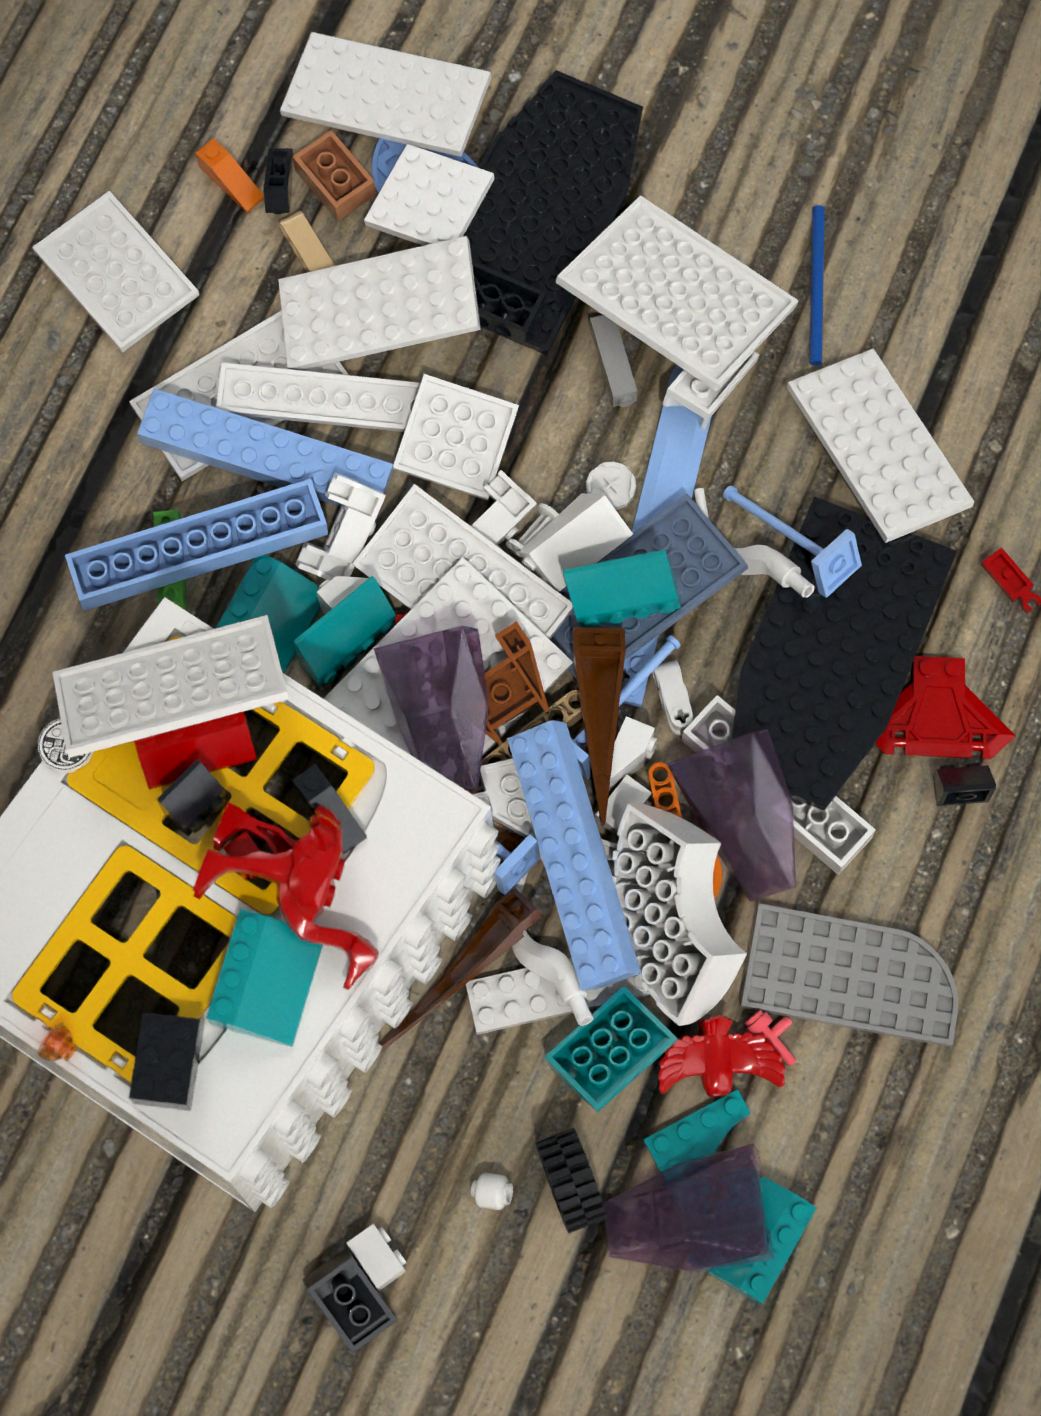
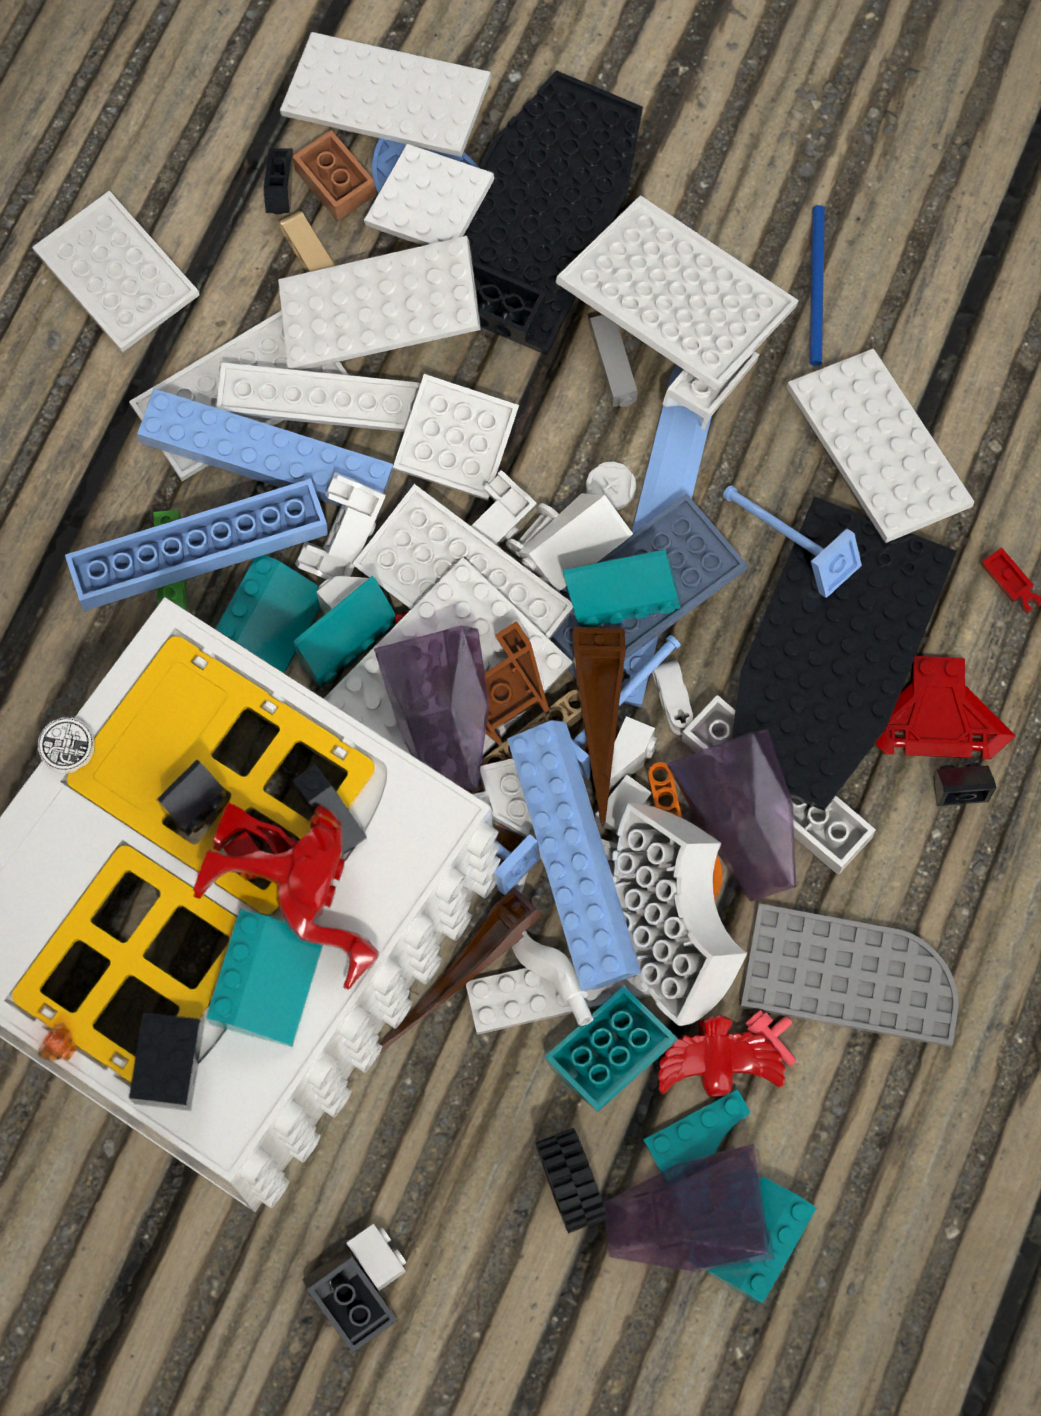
(169, 686): white plate -> none
(214, 743): red slope -> none
(228, 175): orange slope -> none
(492, 1191): white head -> none
(766, 560): white animal -> none

